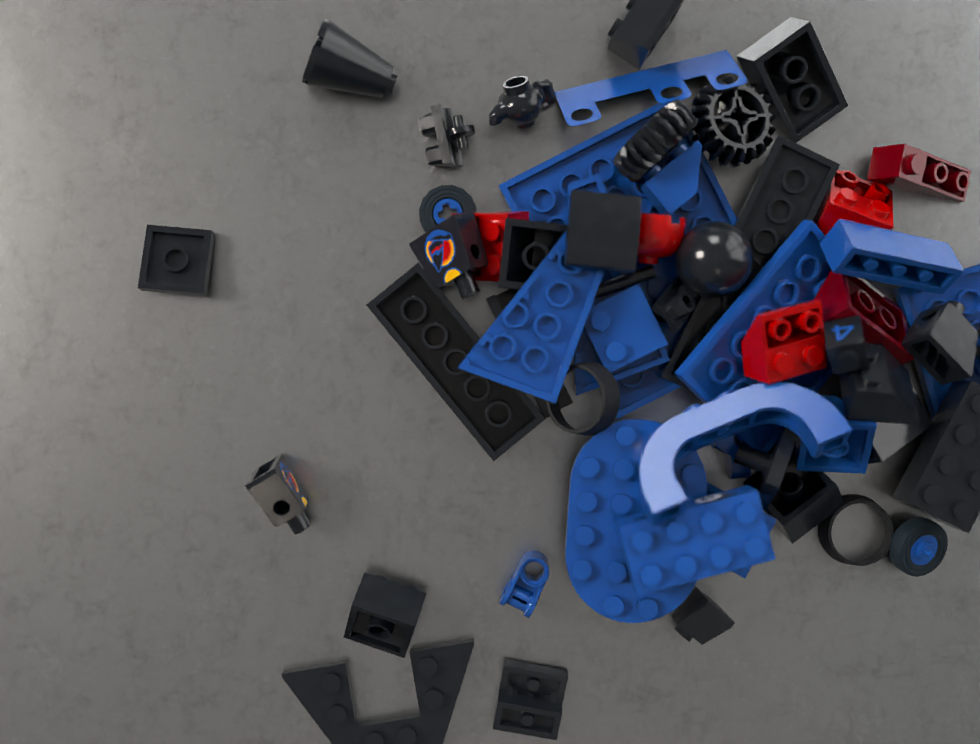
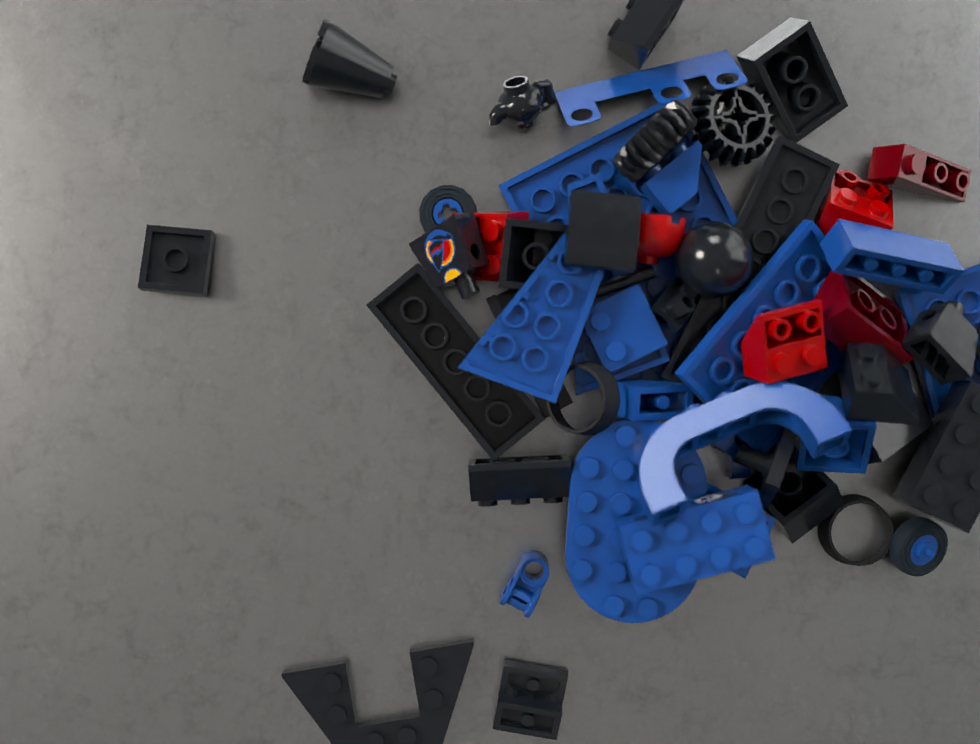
(272, 485): black torso -> none
(384, 614): black slope -> none
(450, 134): black hips -> none
(519, 479): none -> black slope
(652, 399): none -> blue slope
(700, 618): black slope -> none
(846, 345): black brick -> none

